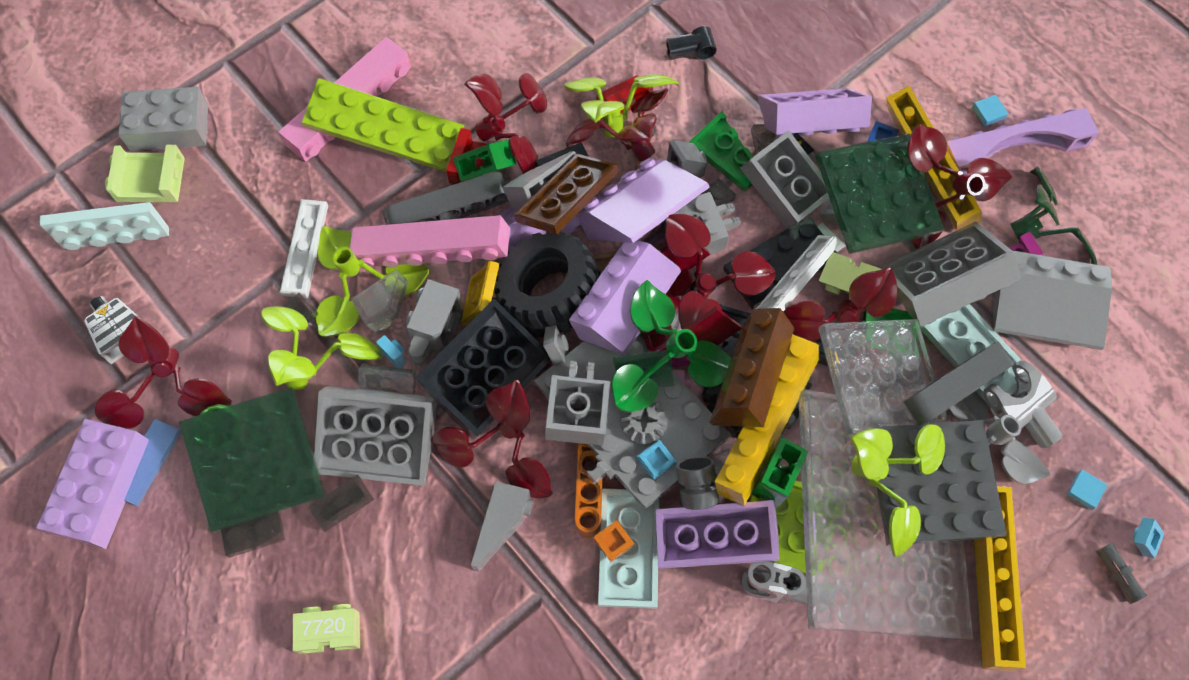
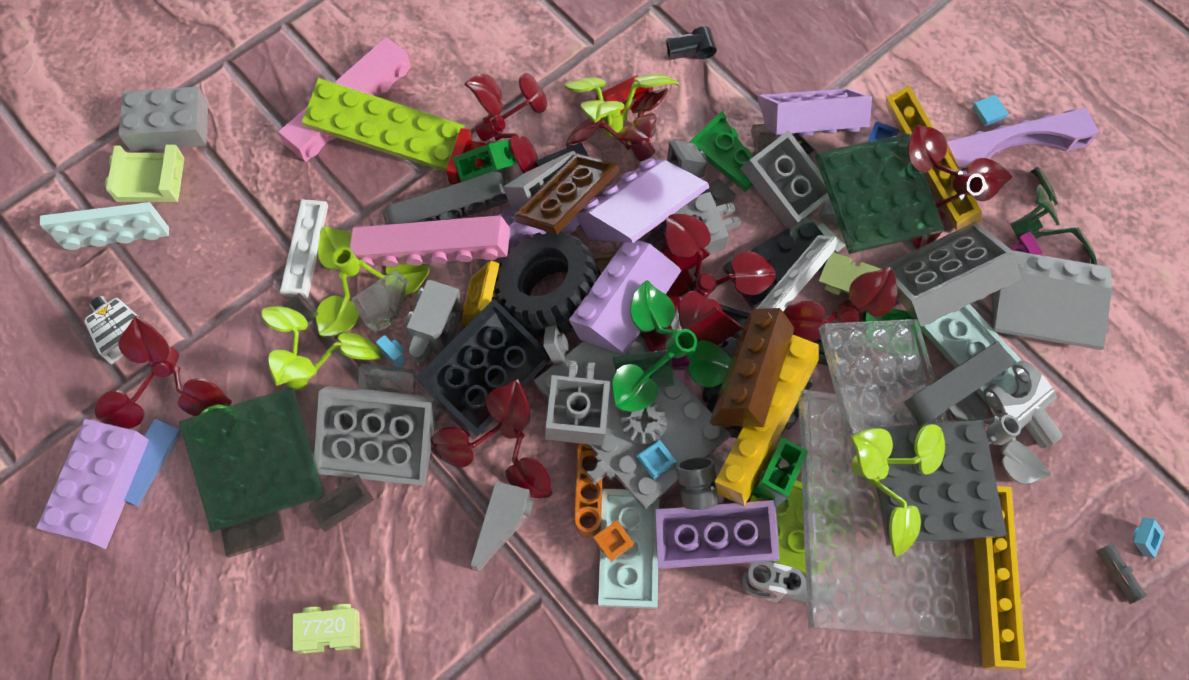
(1086, 489): medium azure tile -> none

